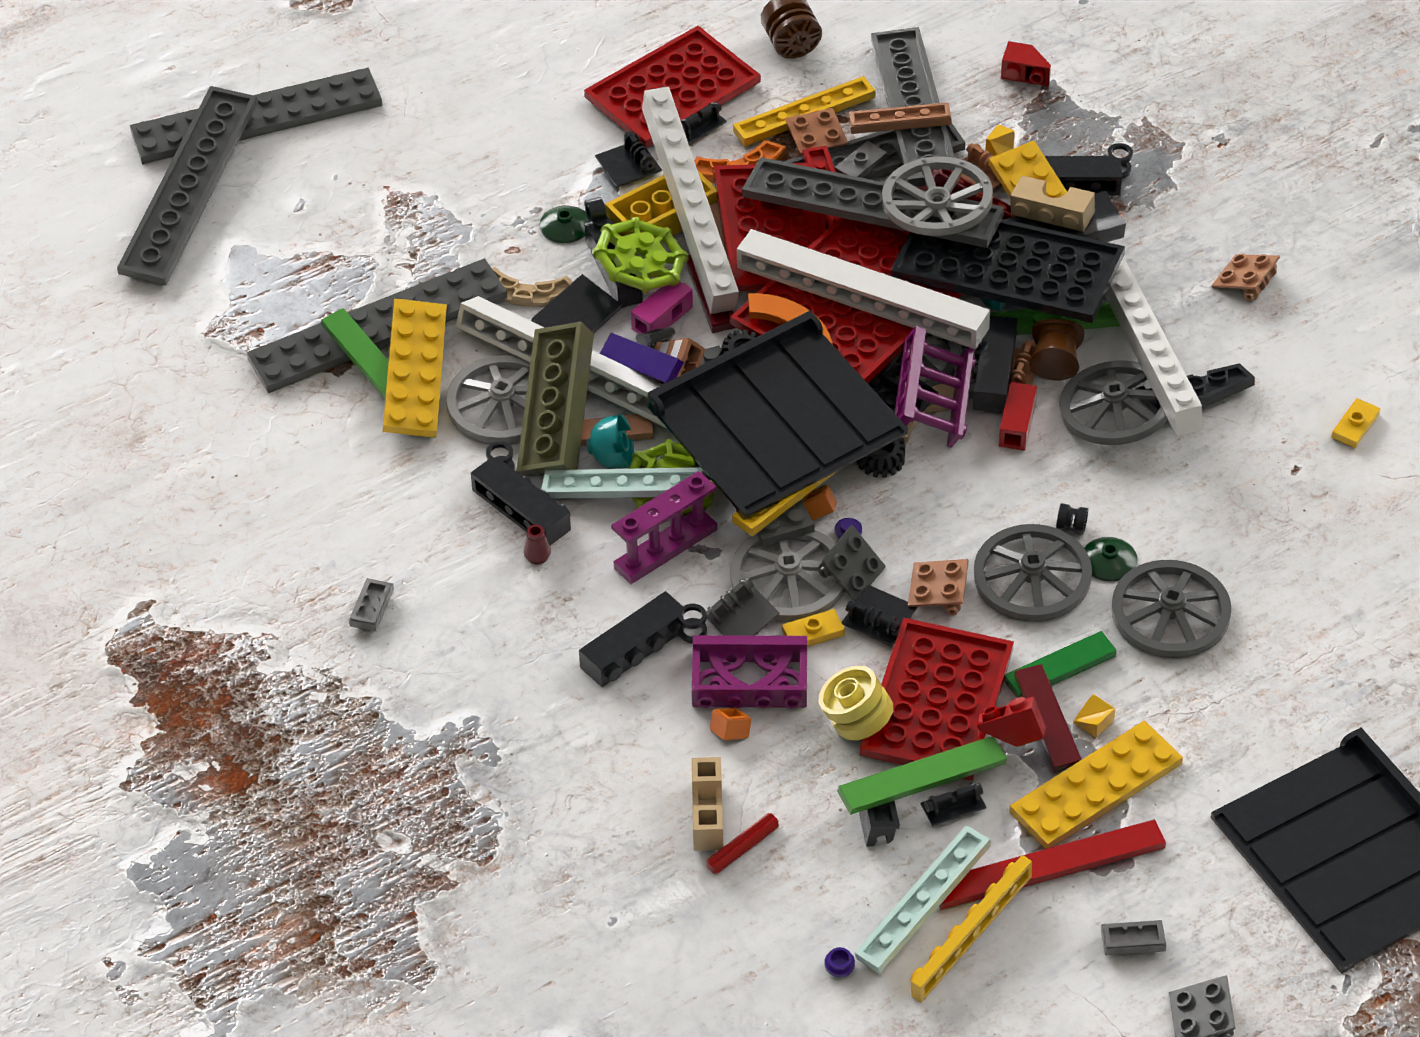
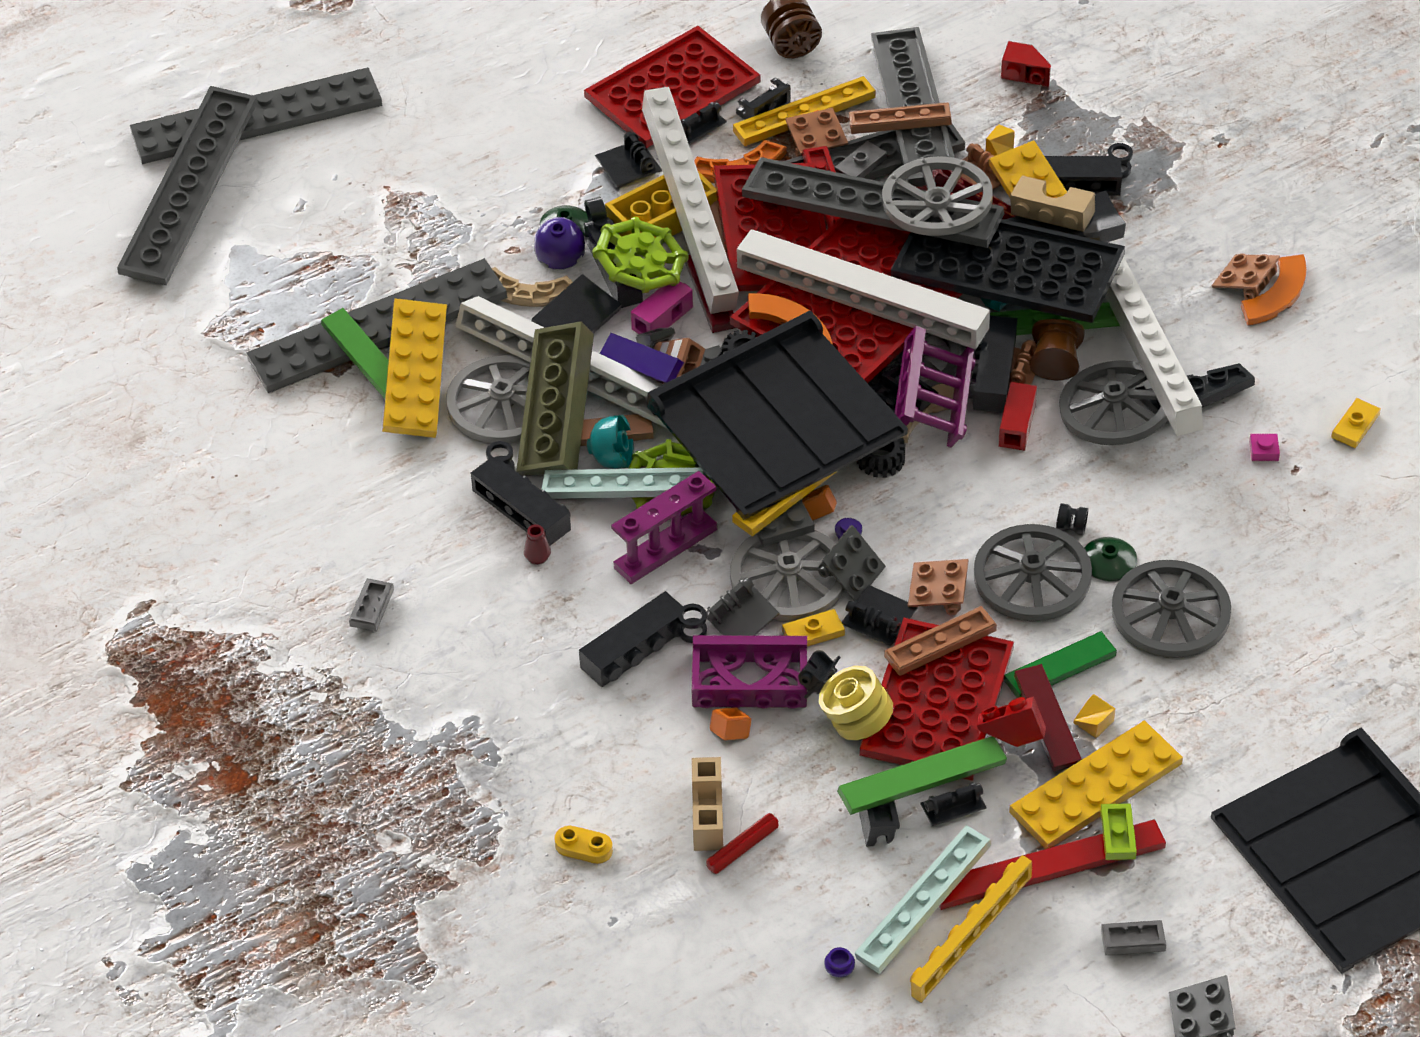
(559, 243): none -> dark purple cylinder
(582, 844): none -> yellow plate
(771, 99): none -> black hinge
(817, 672): none -> black hinge
(940, 640): none -> nougat tile
(1118, 831): none -> lime plate
(1264, 447): none -> dark pink plate
(1281, 295): none -> orange tile

